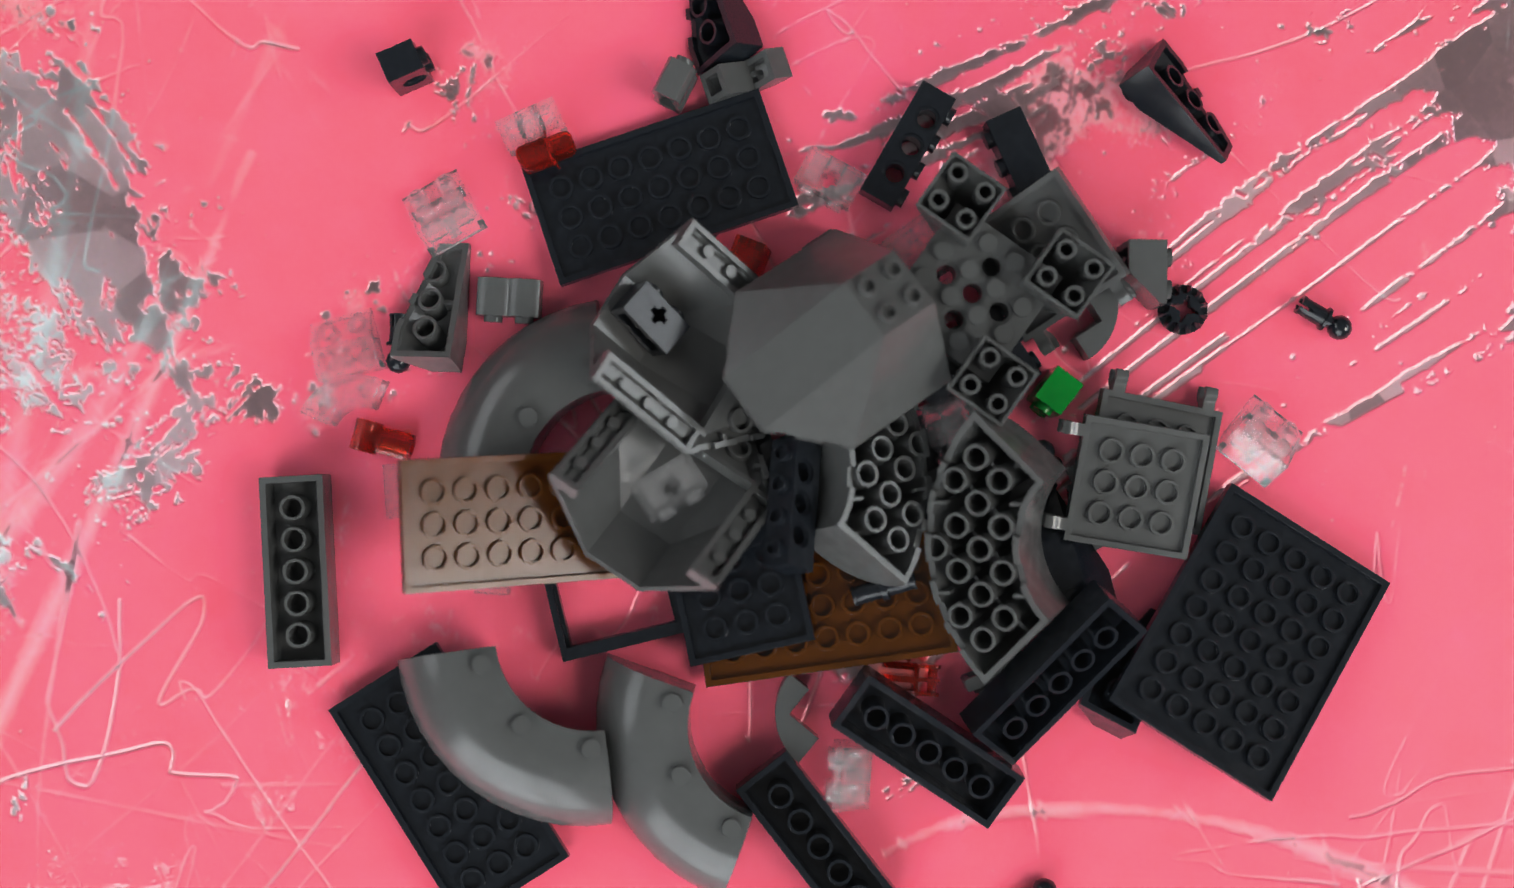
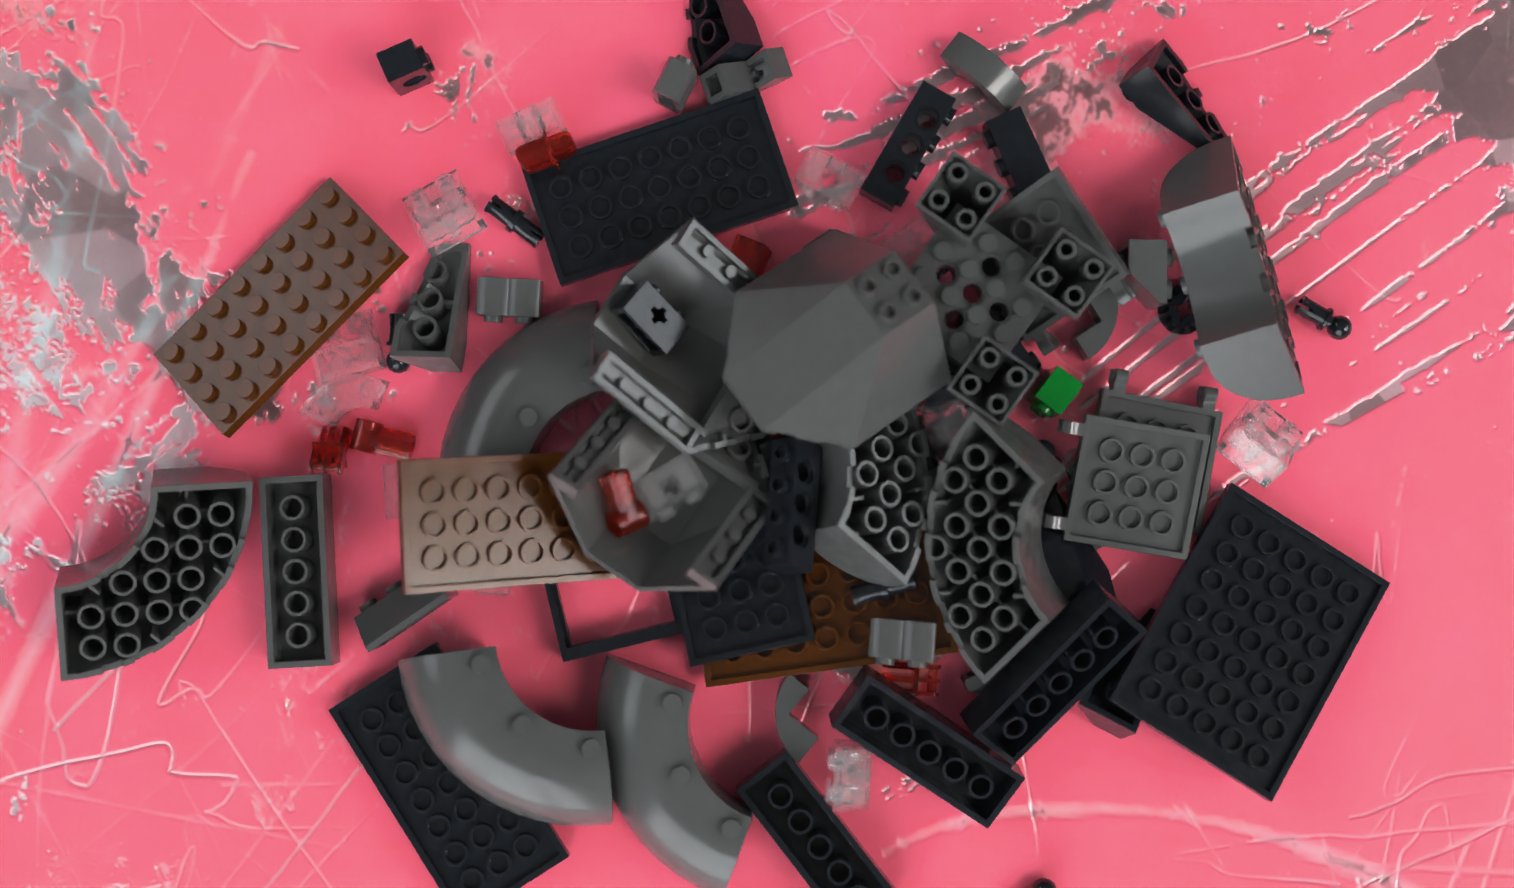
(156, 577): none -> dark grey brick
(280, 307): none -> reddish brown plate
(330, 450): none -> clear red arm
(396, 613): none -> dark grey slope
(514, 221): none -> black pin
(625, 511): none -> clear red piece
(902, 641): none -> dark grey brick
(983, 68): none -> dark grey brick
(1229, 275): none -> dark grey brick

